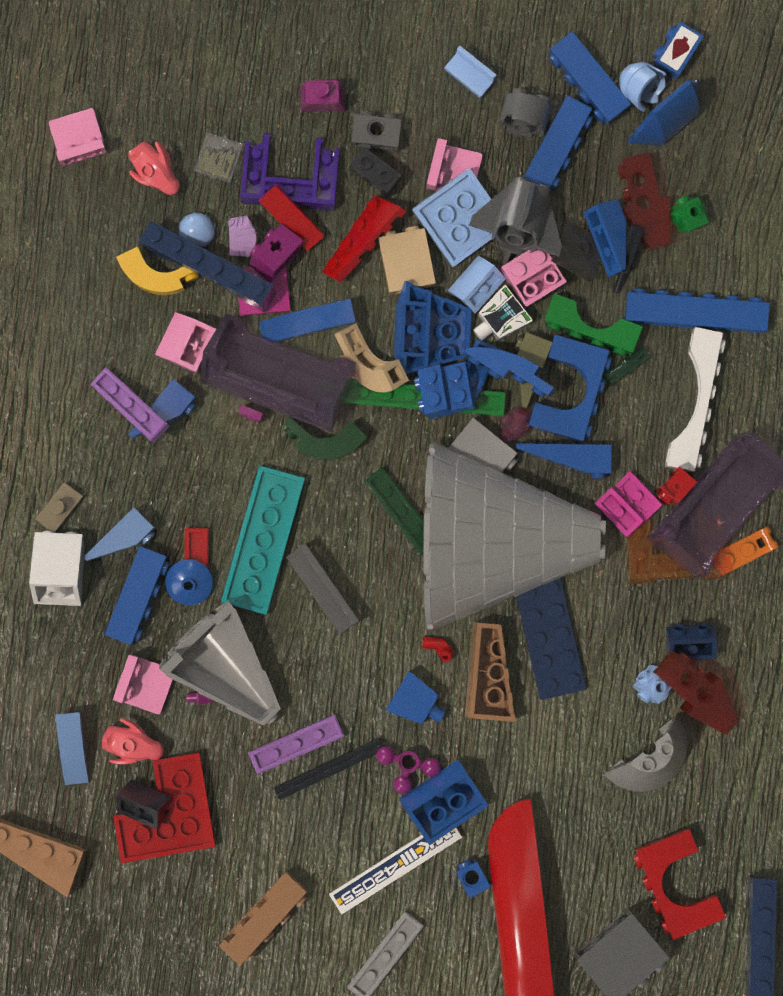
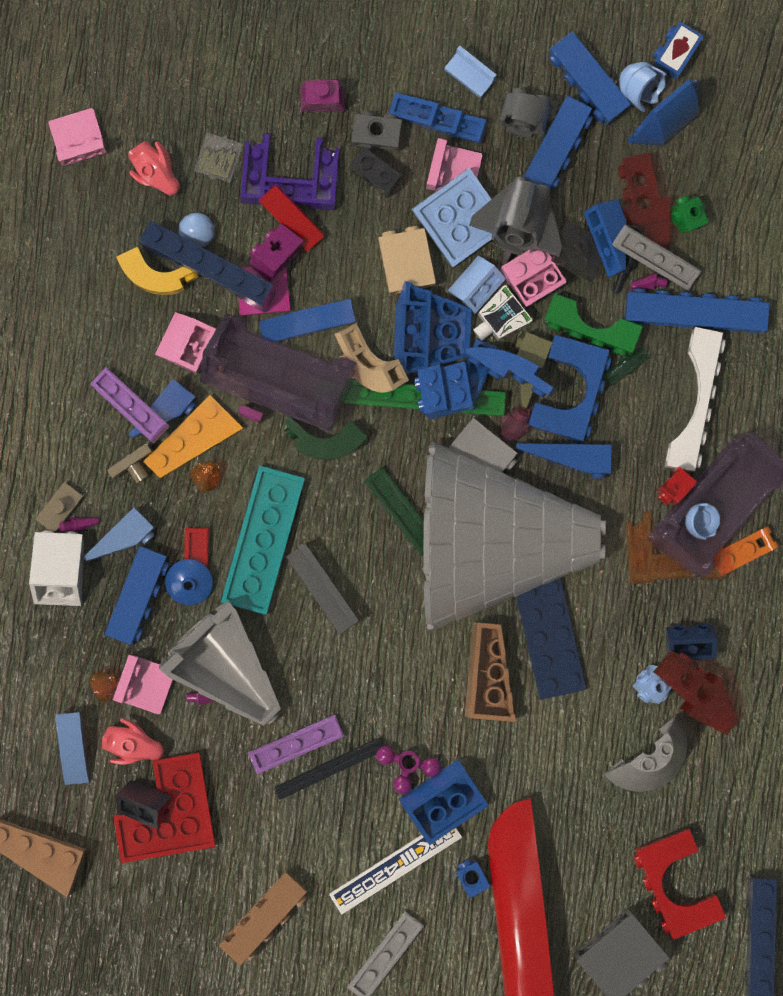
(78, 524): none -> magenta bar
(103, 685): none -> clear orange cone
(132, 464): none -> dark tan tile
(195, 435): none -> light orange wing
(205, 476): none -> clear orange cone
(241, 236): lavender hair -> none
(360, 239): red wing -> none
(415, 701): blue torso -> none
(438, 118): none -> blue slope
(440, 645): red arm -> none
(629, 504): dark pink slope -> none
(648, 282): none -> magenta bar
(656, 257): none -> light grey tile
(702, 520): none -> light blue hair

